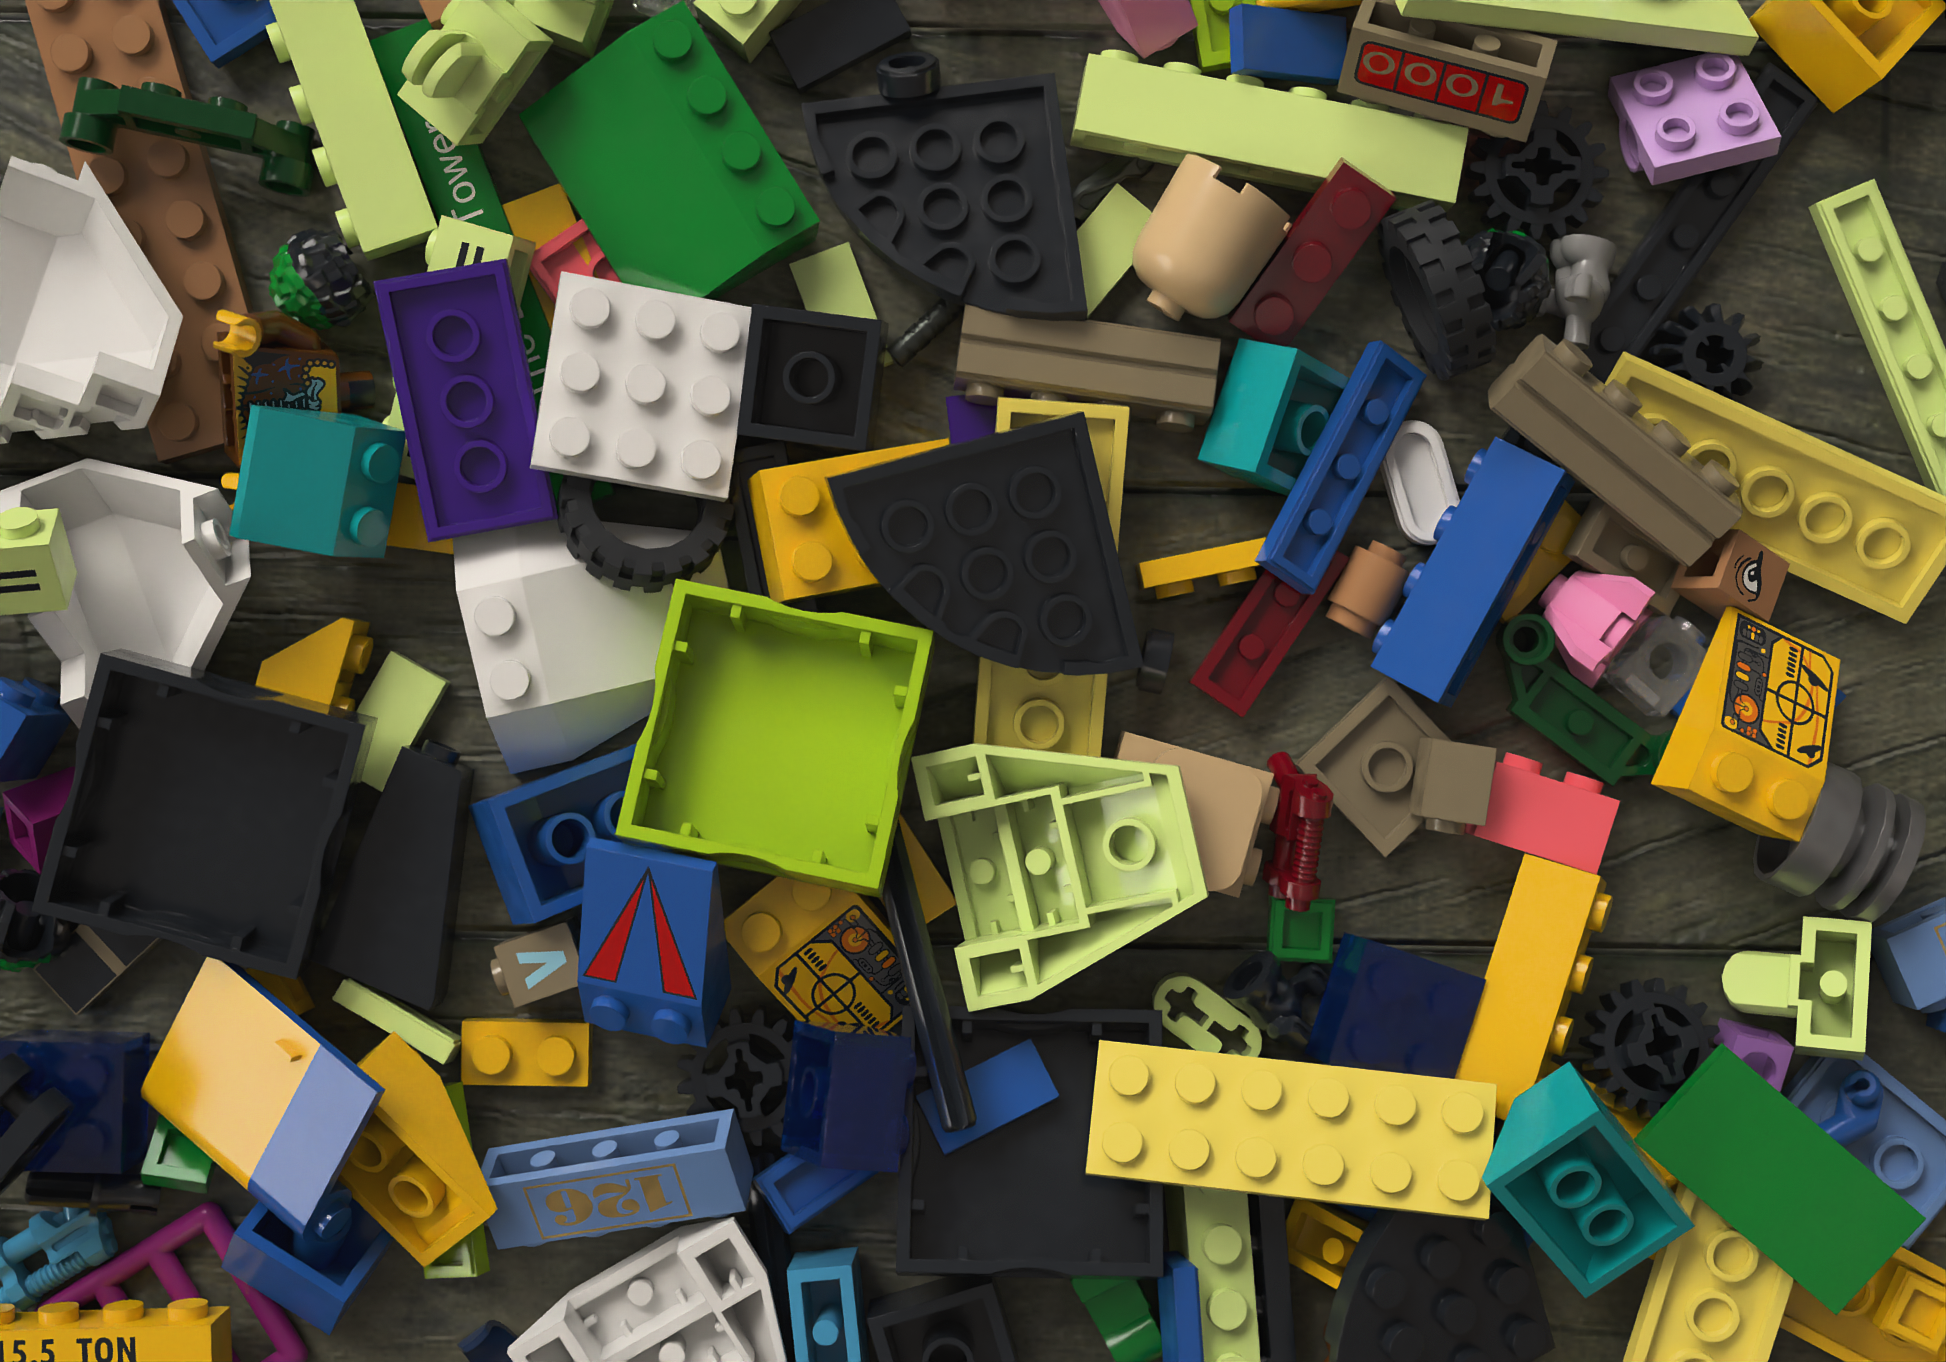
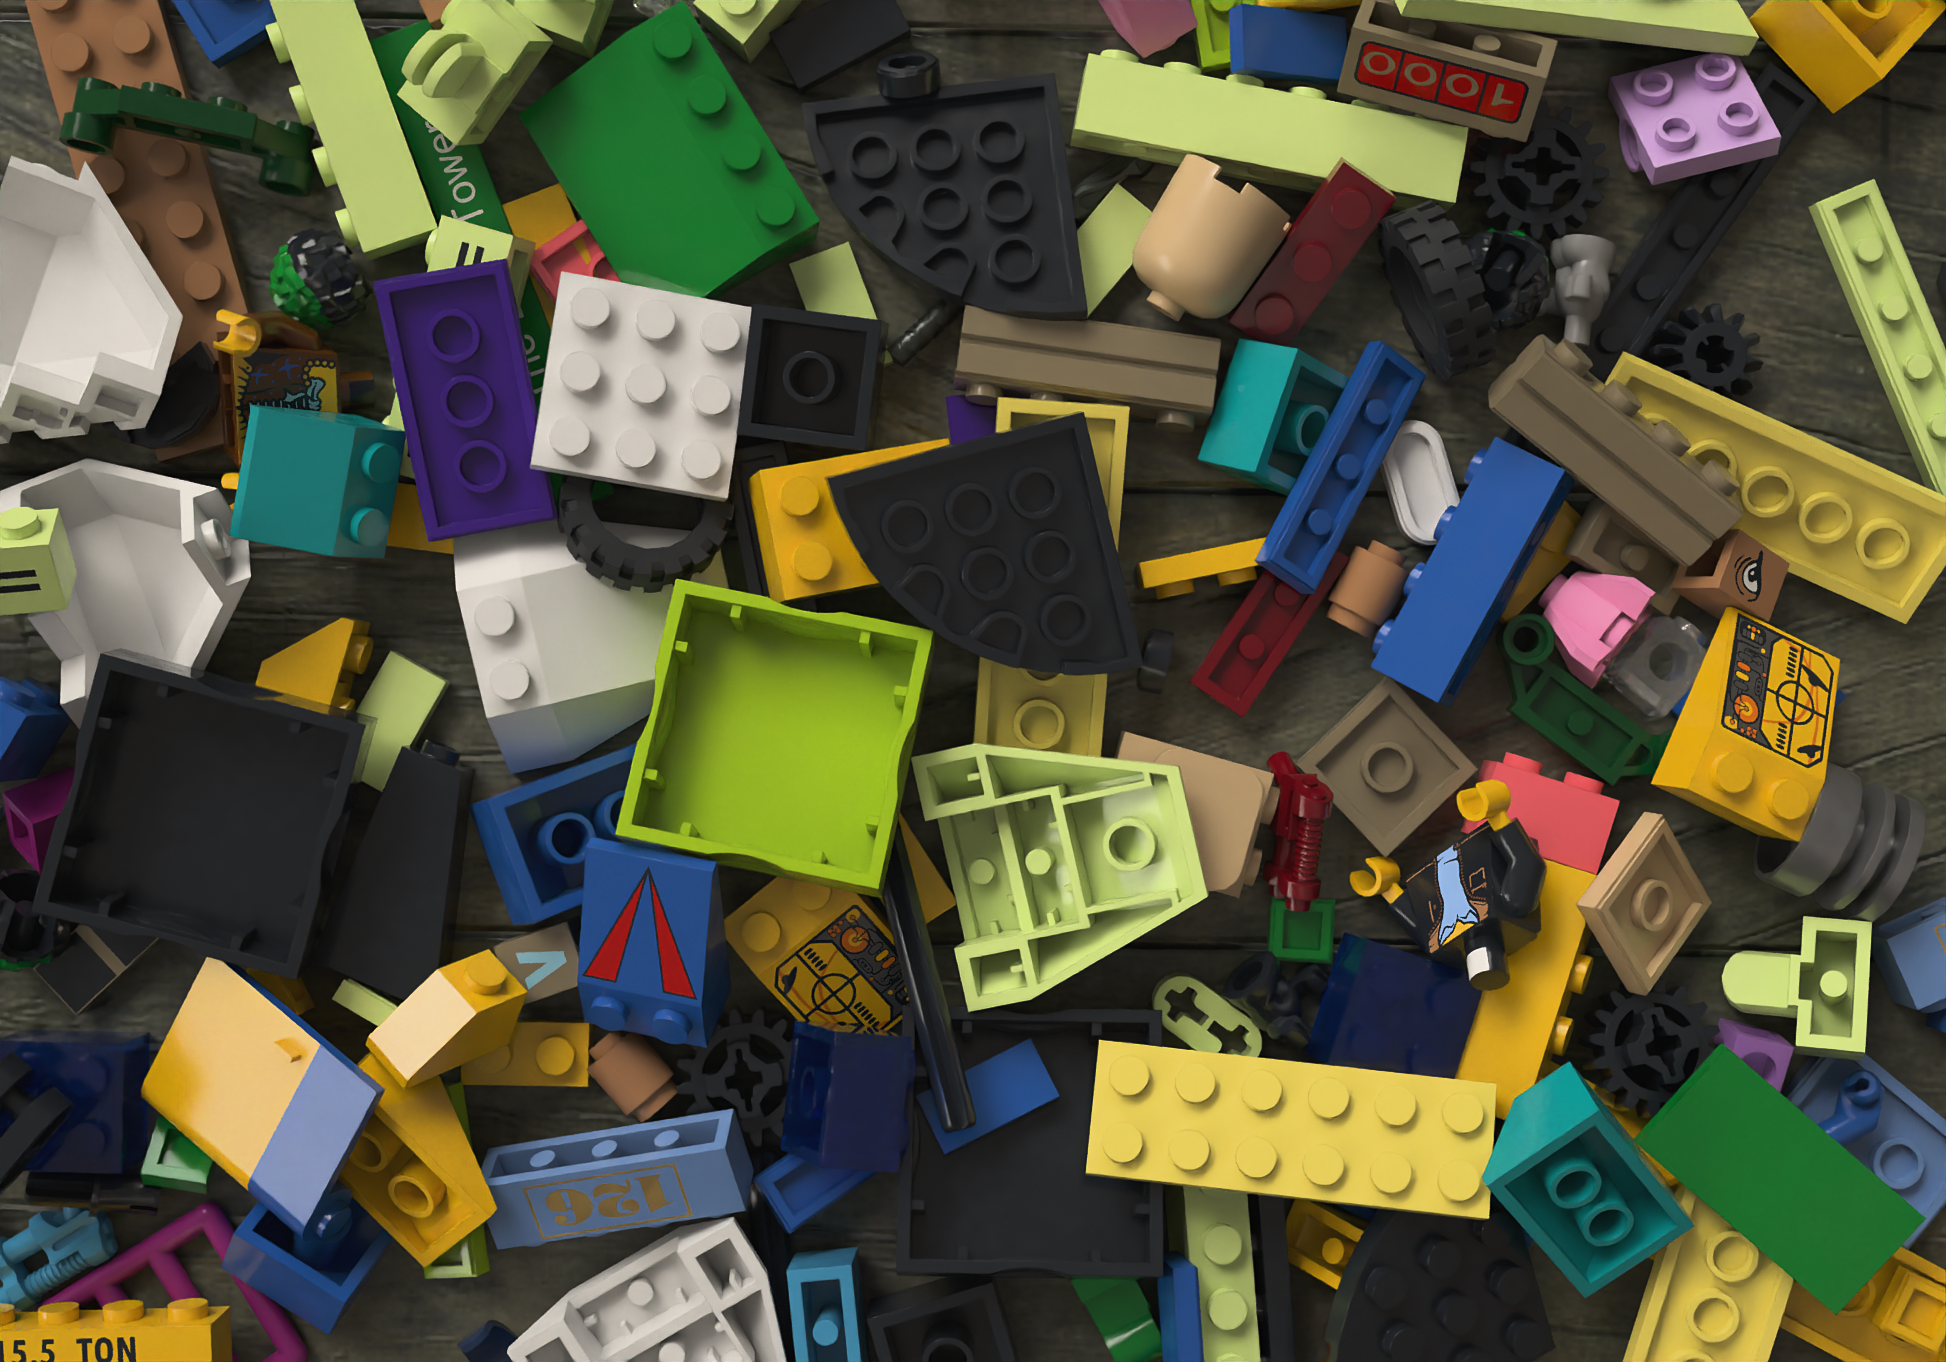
(185, 403): none -> black tile
(449, 1020): none -> yellow slope
(632, 1073): none -> medium nougat brick
(1452, 784): dark tan brick -> none
(1475, 896): none -> torso
(1644, 903): none -> tan tile

